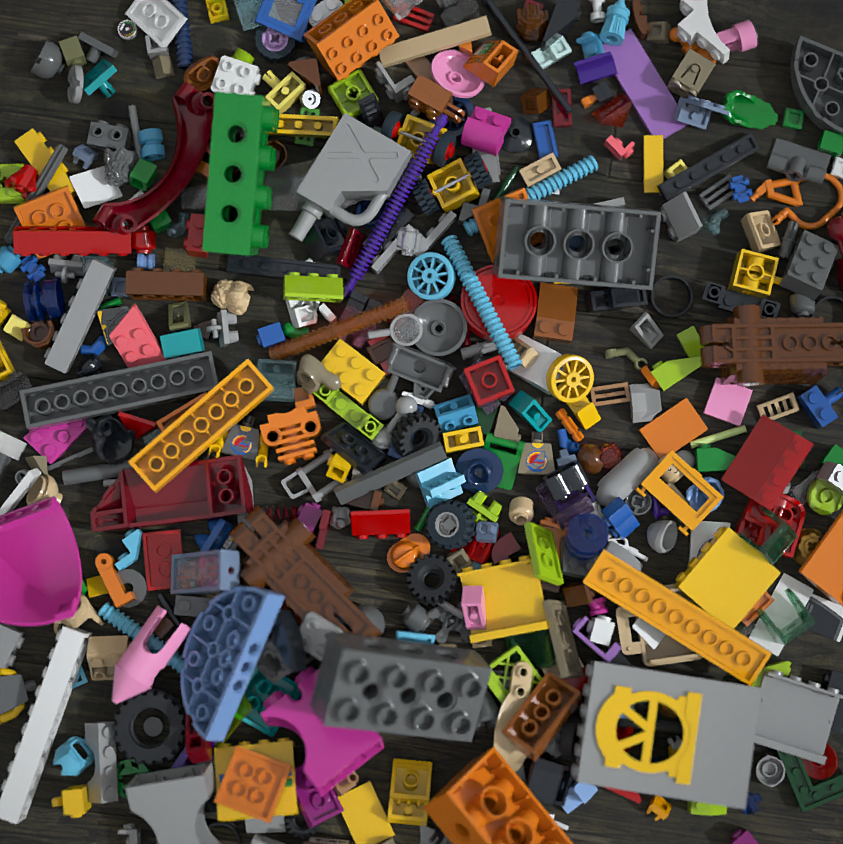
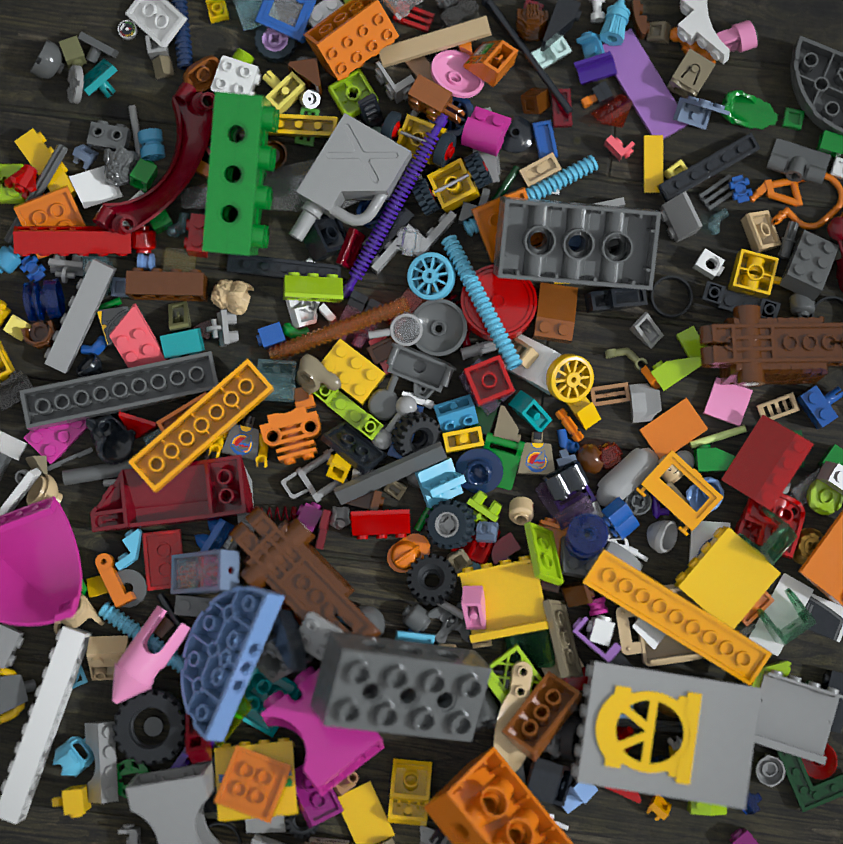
(701, 267): none -> white brick

